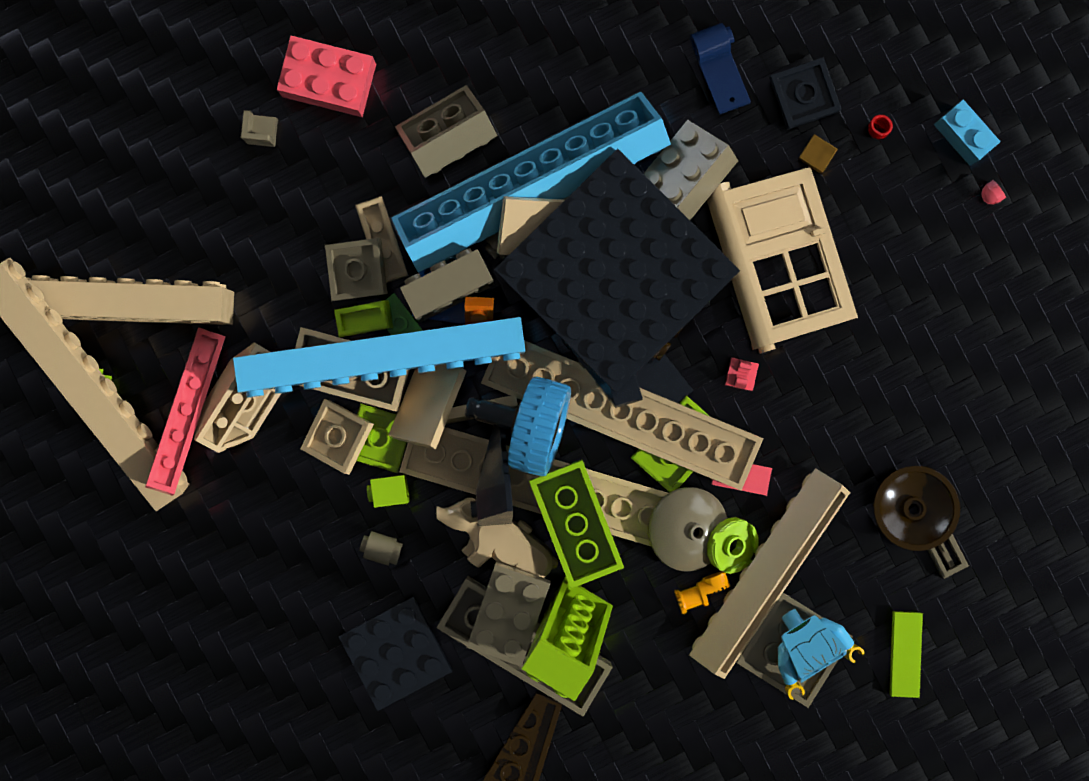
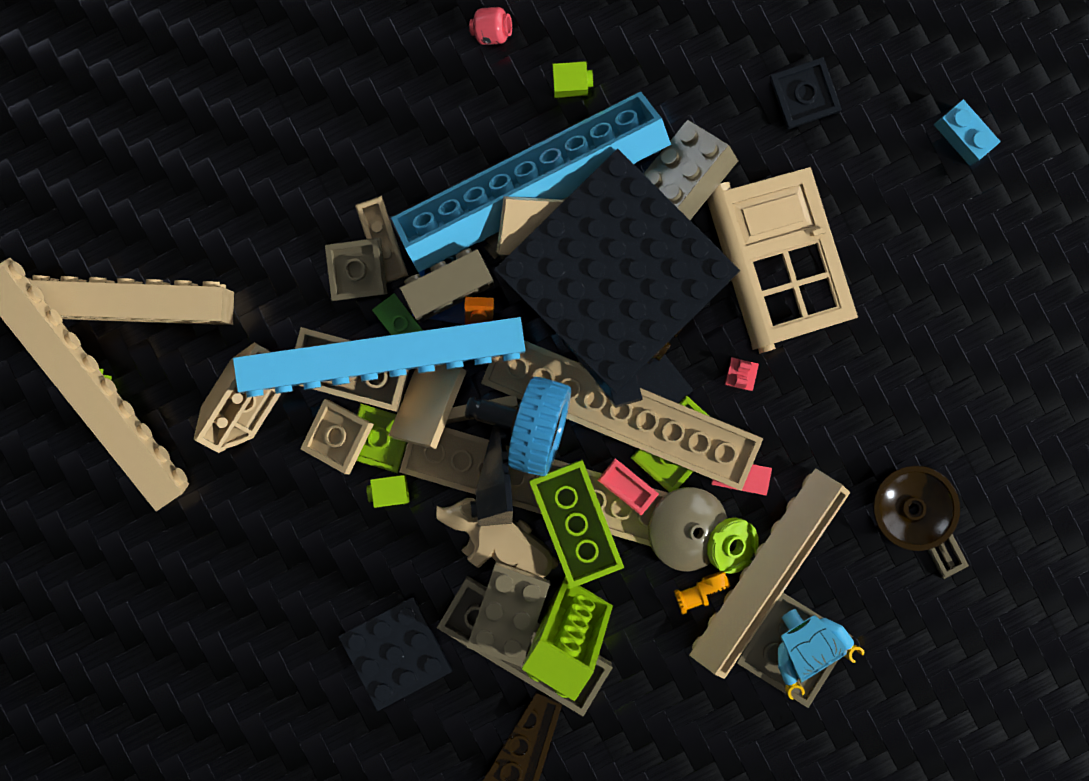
(185, 412): coral plate -> none
(259, 129): dark tan panel -> none
(326, 76): coral brick -> none
(363, 319): lime tile -> none
(381, 548): dark tan brick -> none
(446, 131): dark tan slope -> none
(491, 26): none -> coral head
(571, 79): none -> lime brick
(628, 486): none -> coral tile
(718, 67): dark blue door -> none
(817, 154): pearl gold tile -> none
(882, 124): red hinge -> none
(906, 654): lime tile -> none
(992, 193): coral hinge -> none

